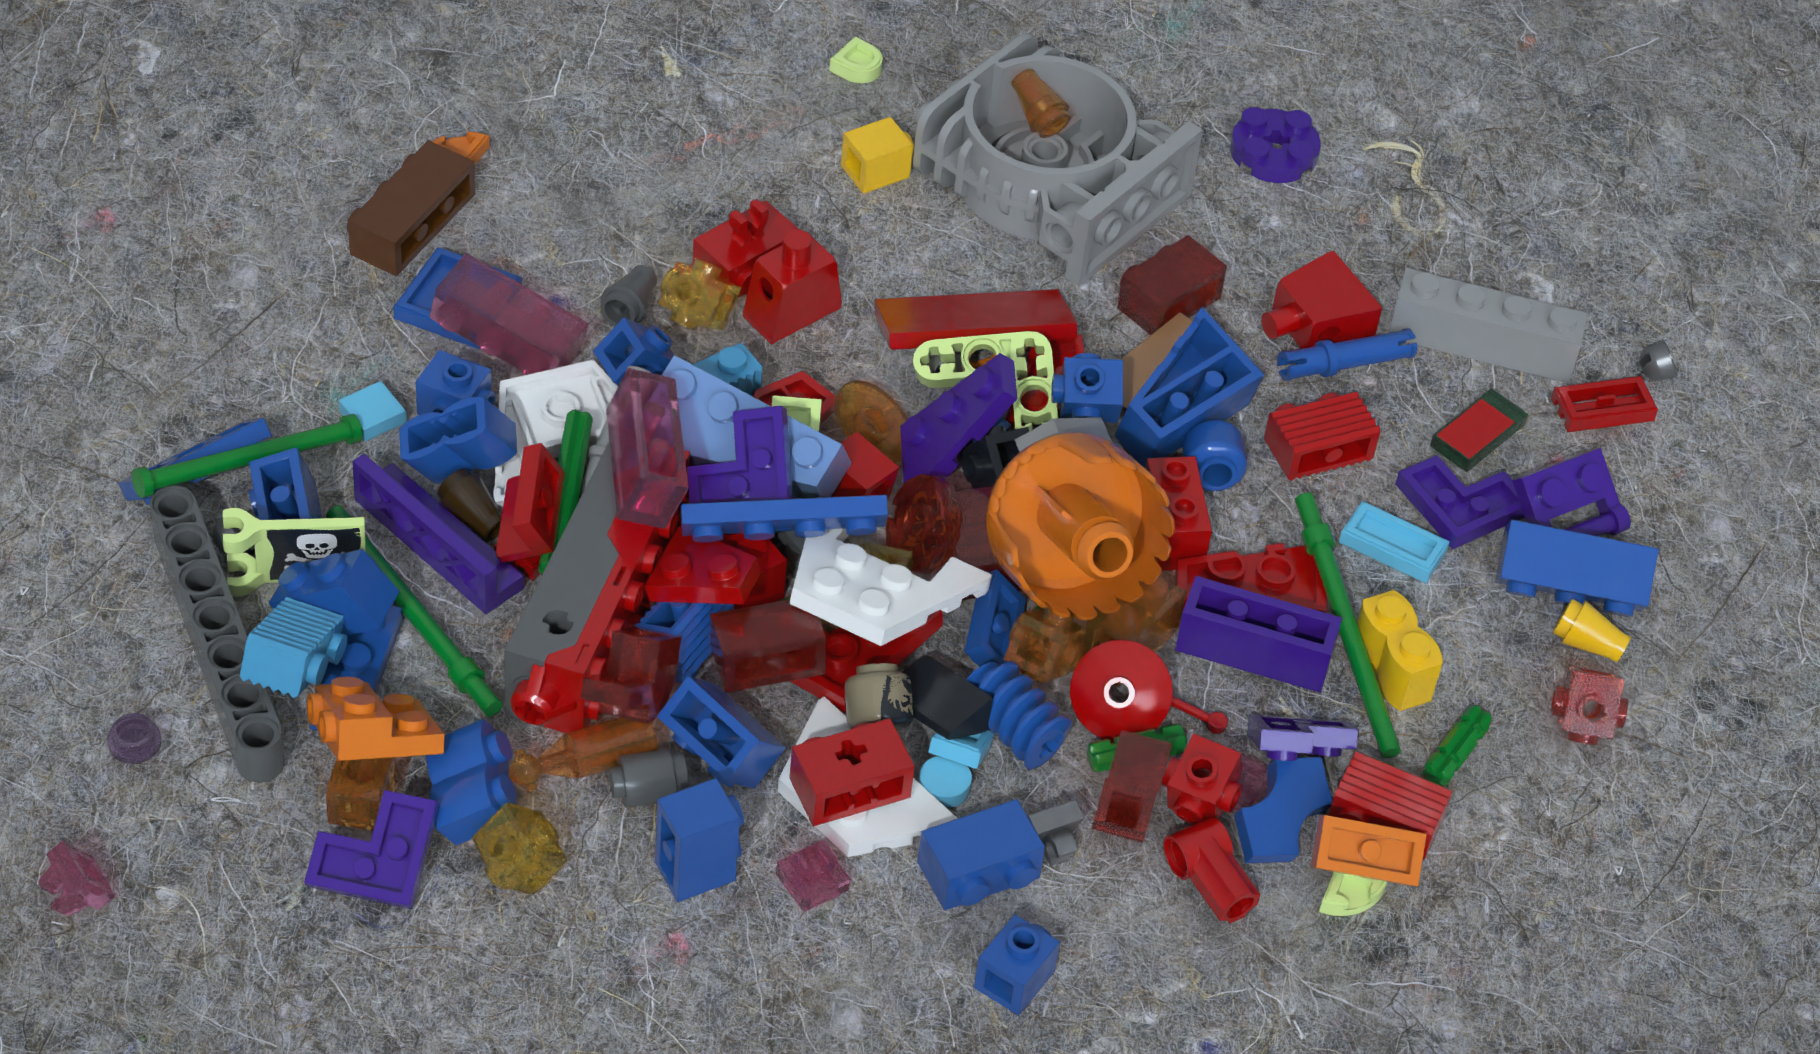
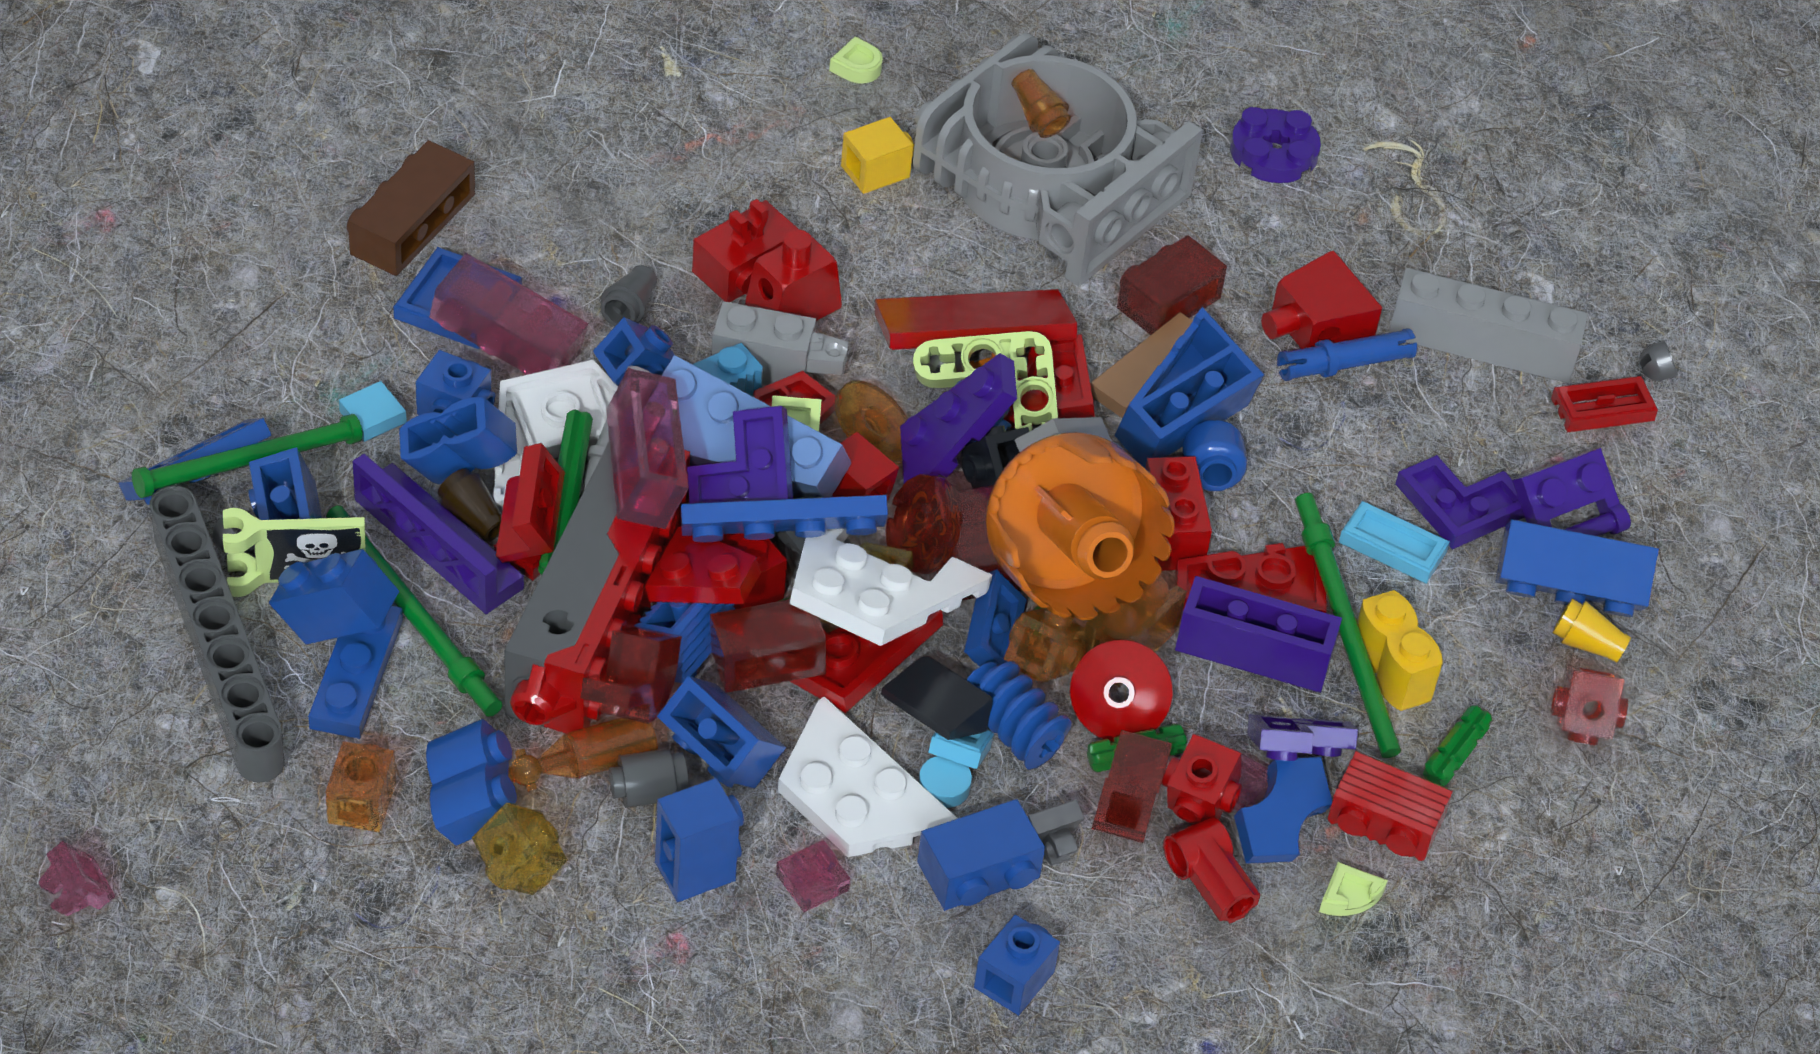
(133, 739): clear purple plate -> none
(293, 647): dark azure brick -> none
(365, 727): orange plate -> none
(386, 867): dark purple plate -> none
(470, 146): orange tile -> none
(698, 295): clear yellow brick -> none
(779, 341): none -> light grey hinge
(851, 771): red brick -> none
(877, 695): dark tan head -> none
(1089, 387): blue brick -> none
(1215, 721): red hinge -> none
(1321, 434): red brick -> none
(1368, 850): orange tile -> none
(1478, 430): tile -> none

